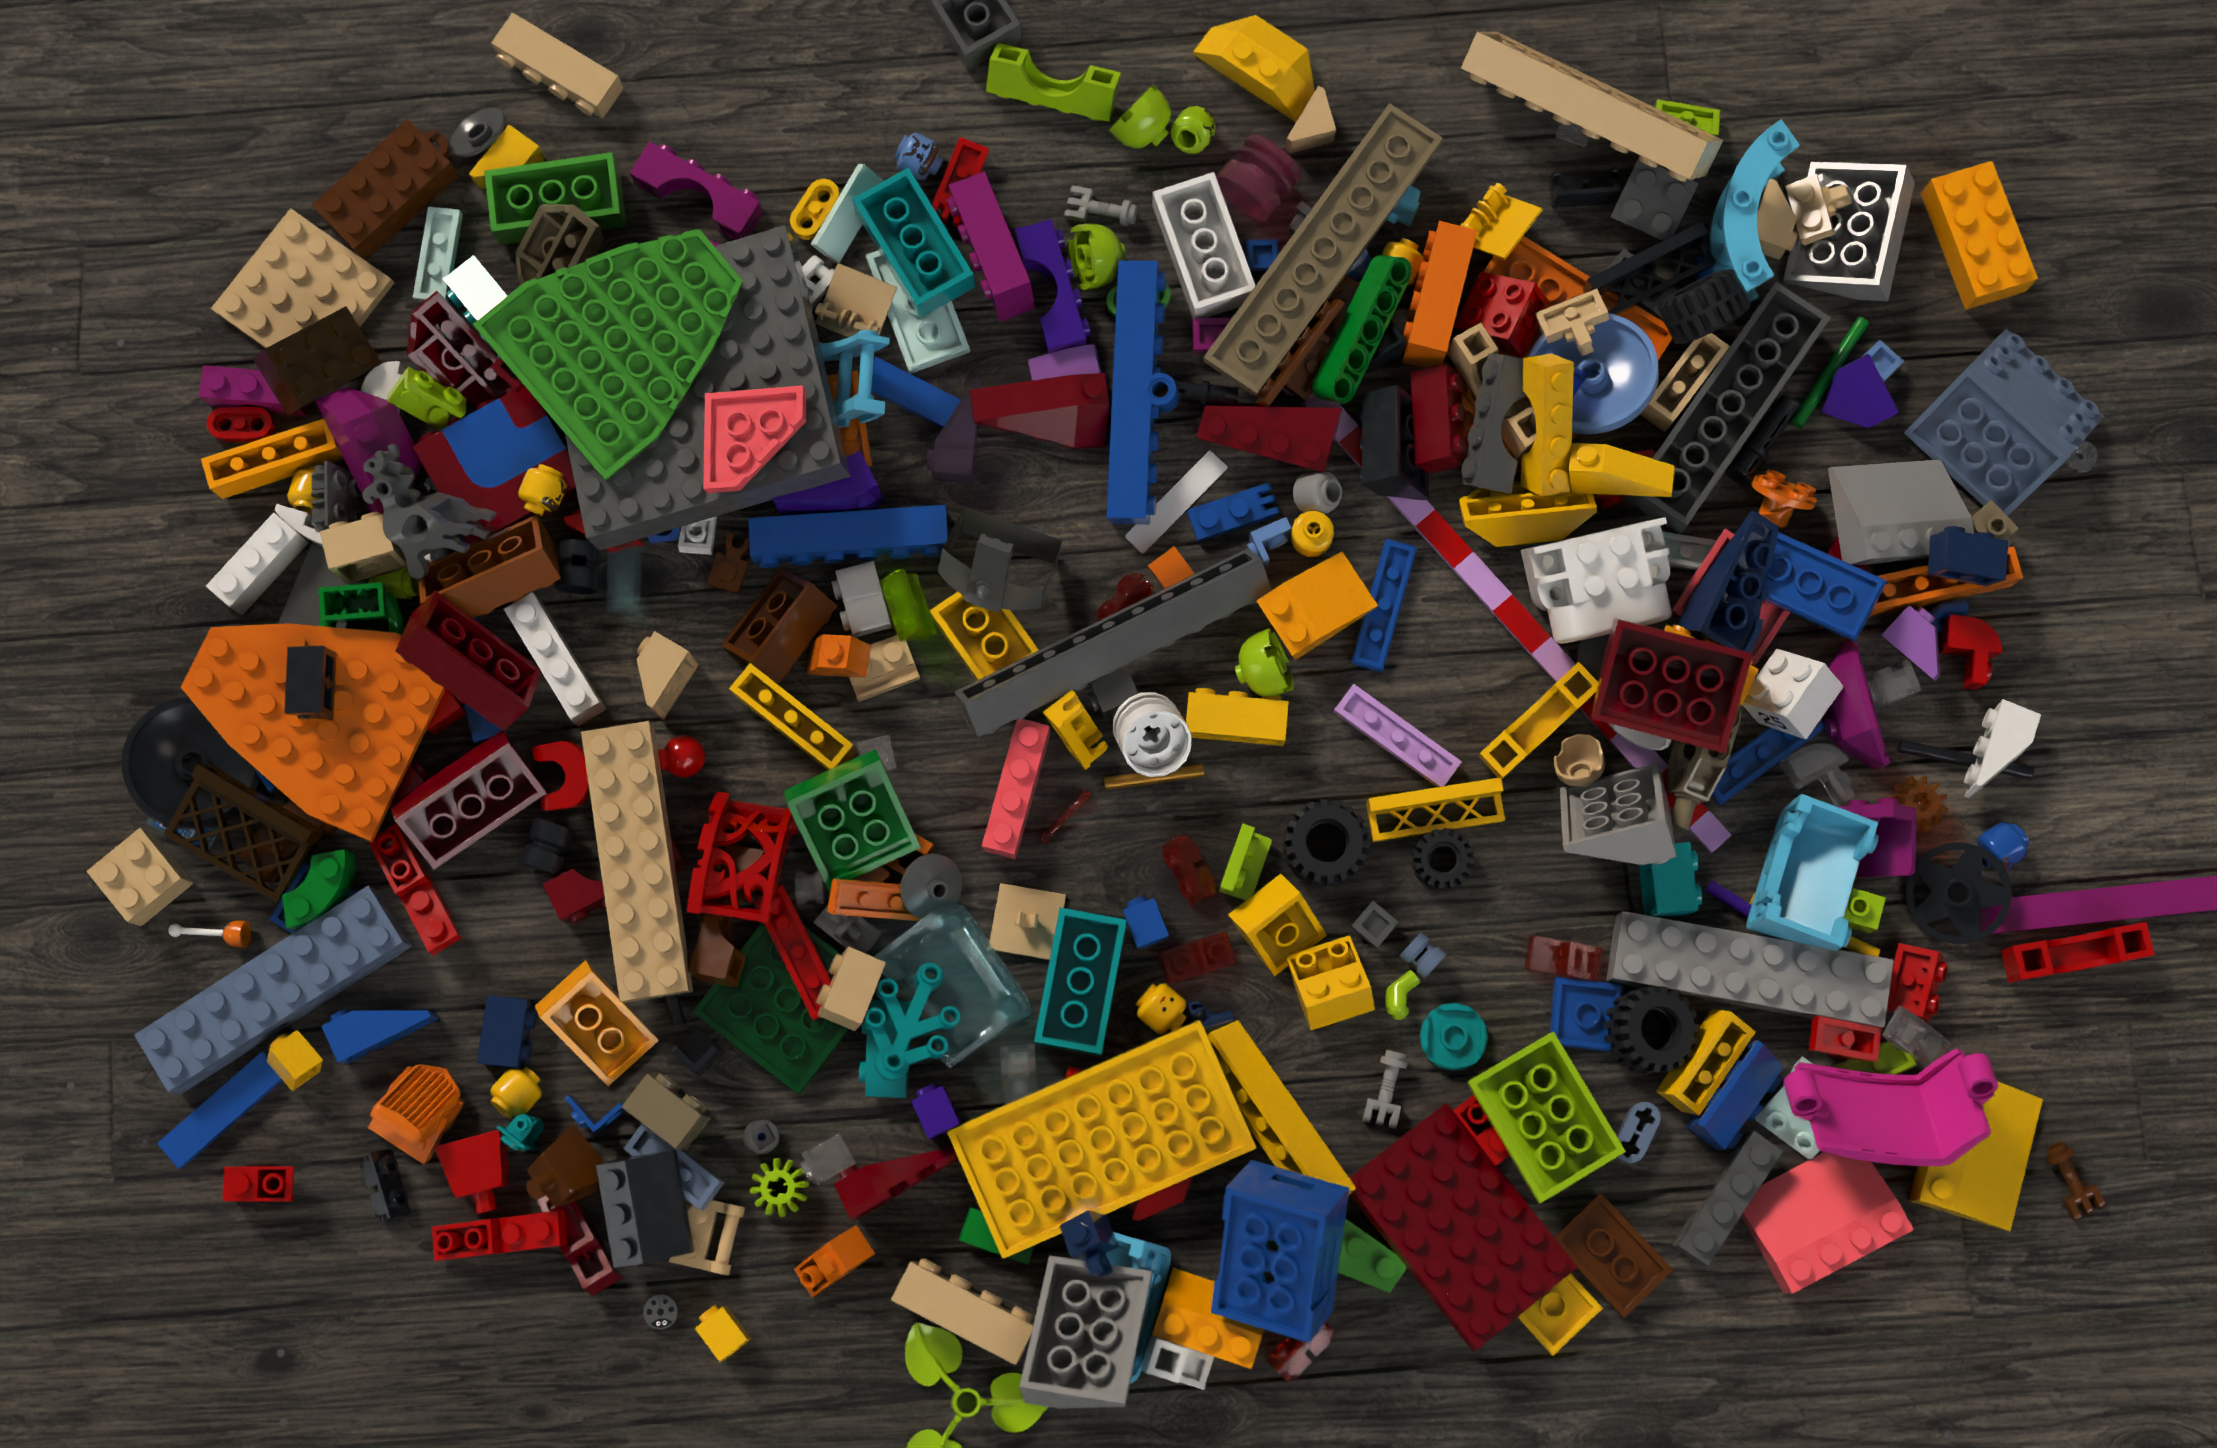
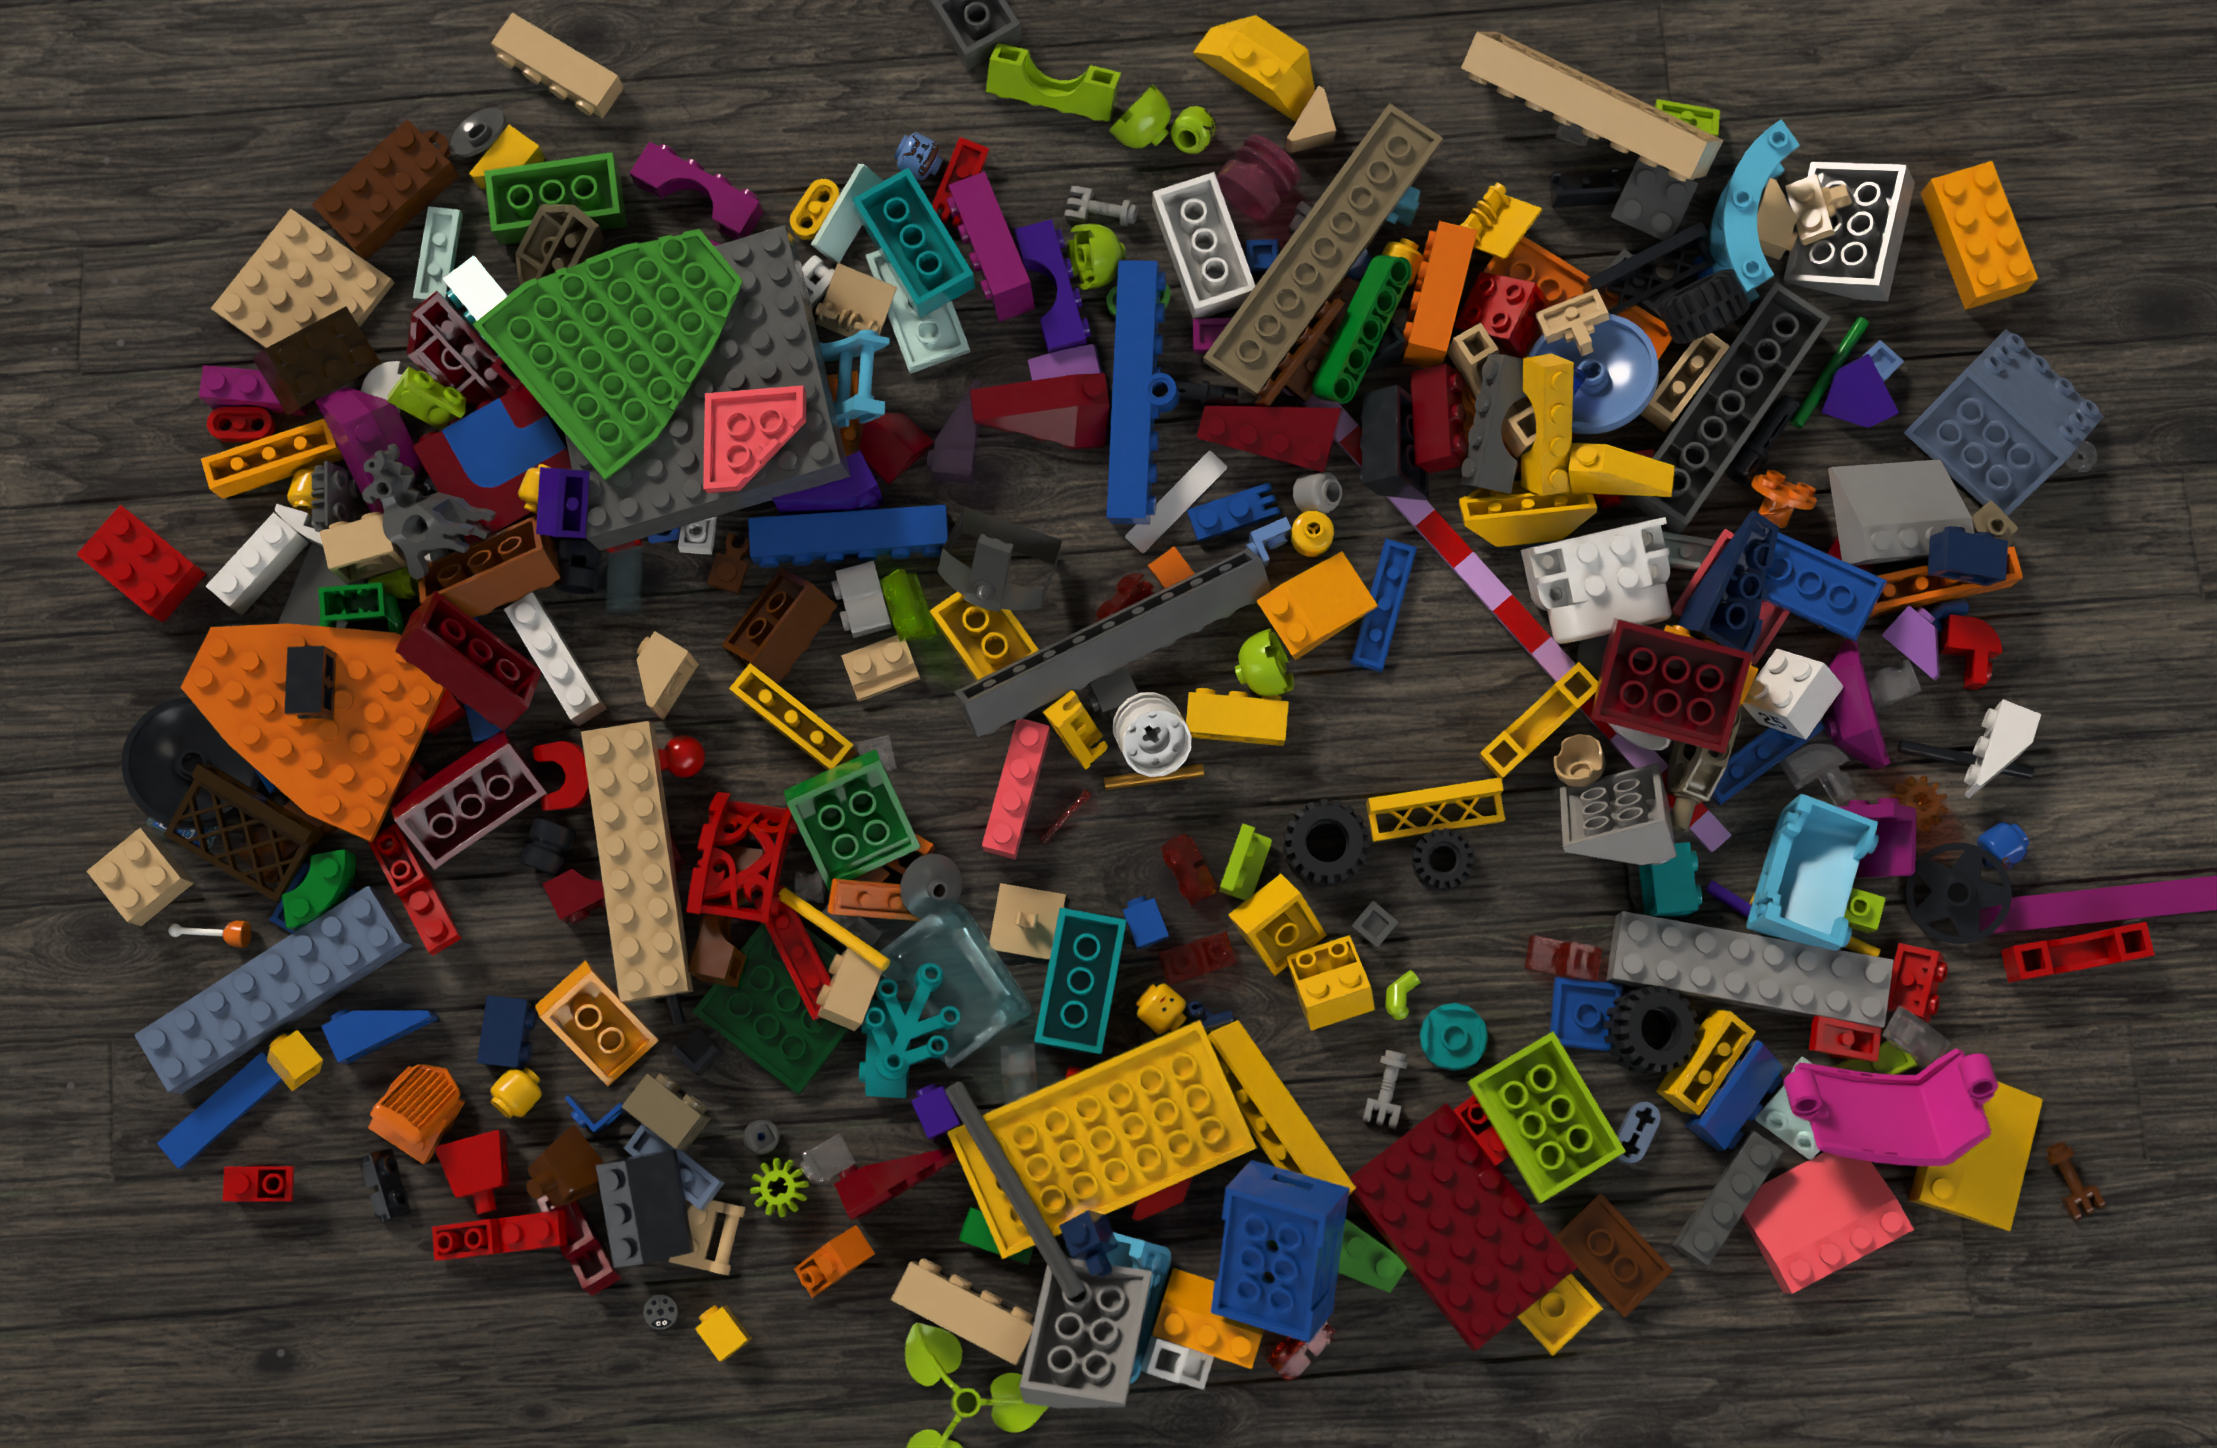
(141, 564): none -> red brick
(522, 1132): teal hinge -> none
(562, 502): none -> dark purple brick
(834, 929): none -> yellow bar
(838, 656): orange slope -> none
(892, 445): none -> dark red slope
(912, 393): blue tile -> none
(1014, 1190): none -> dark grey axle
(1397, 736): lavender plate -> none
(1428, 960): sand blue wheel -> none

